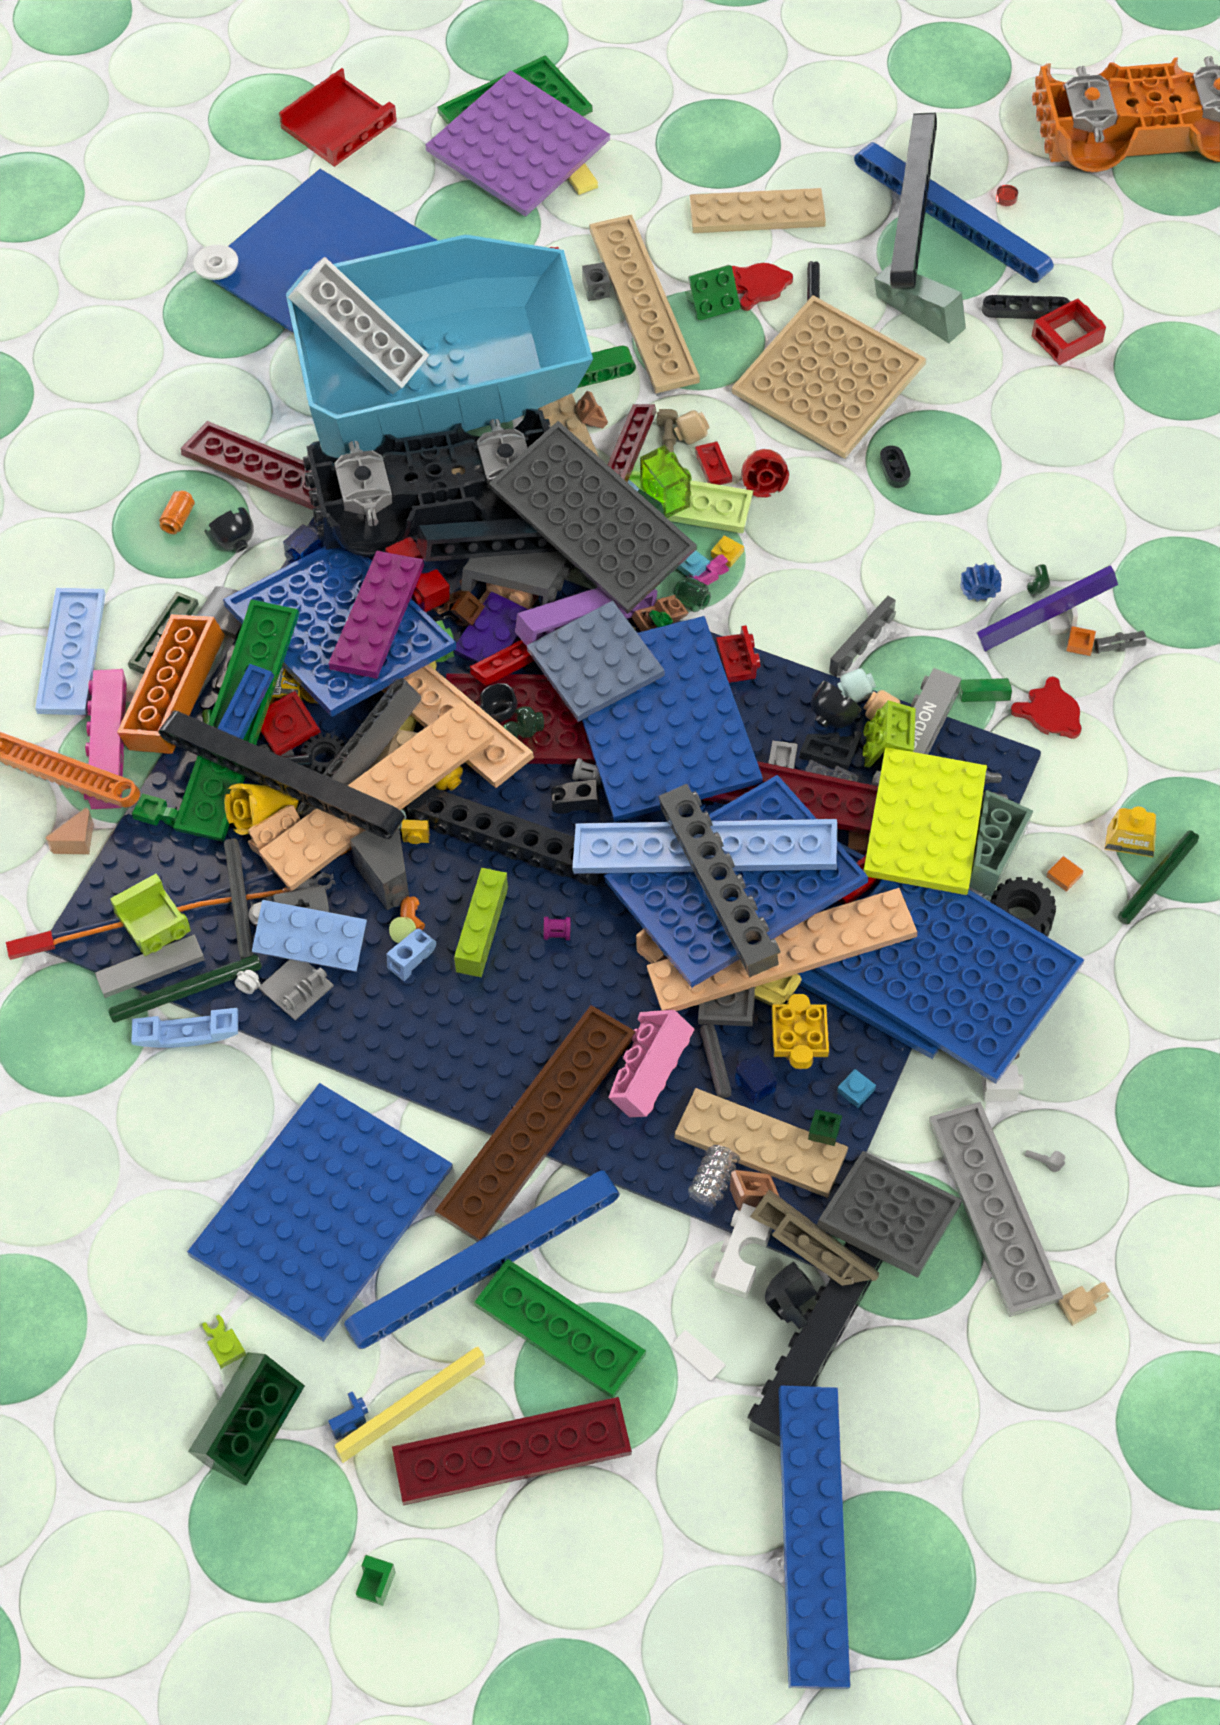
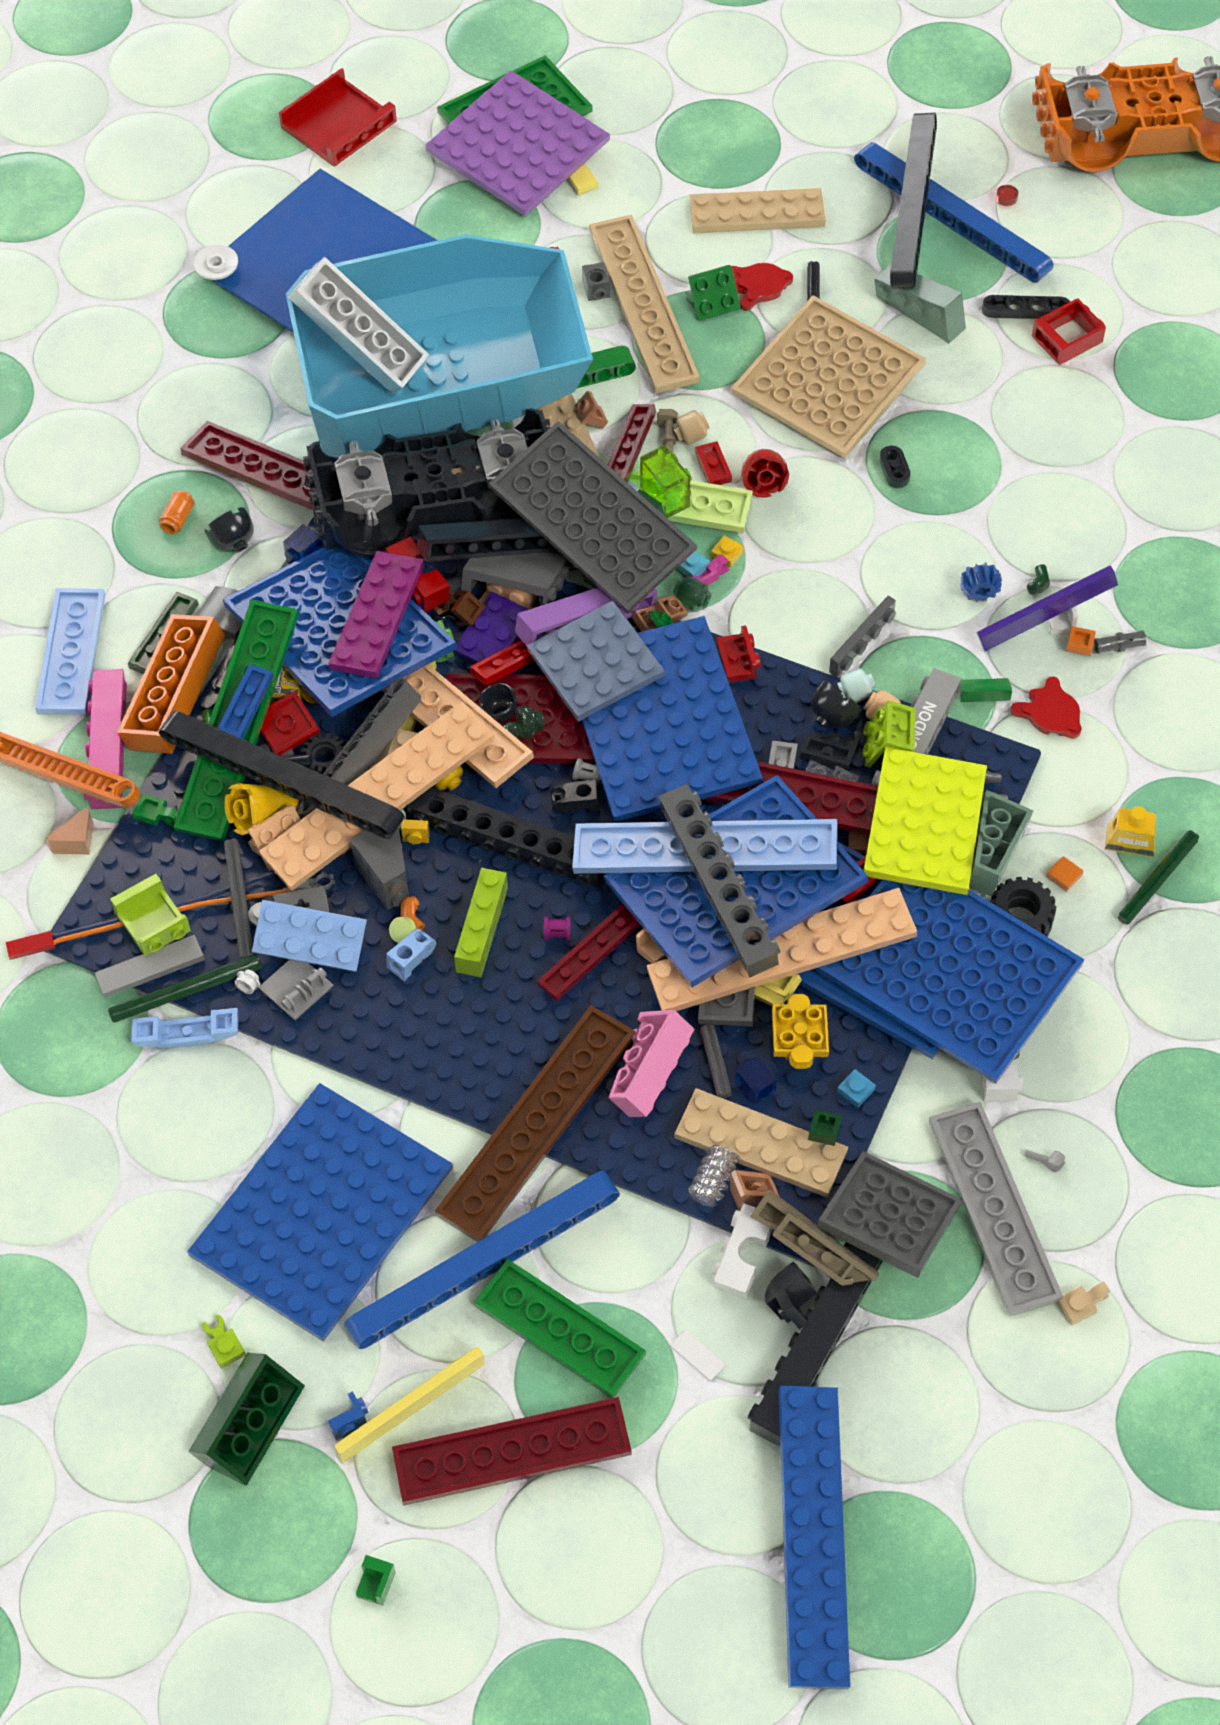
(588, 953): none -> dark red plate

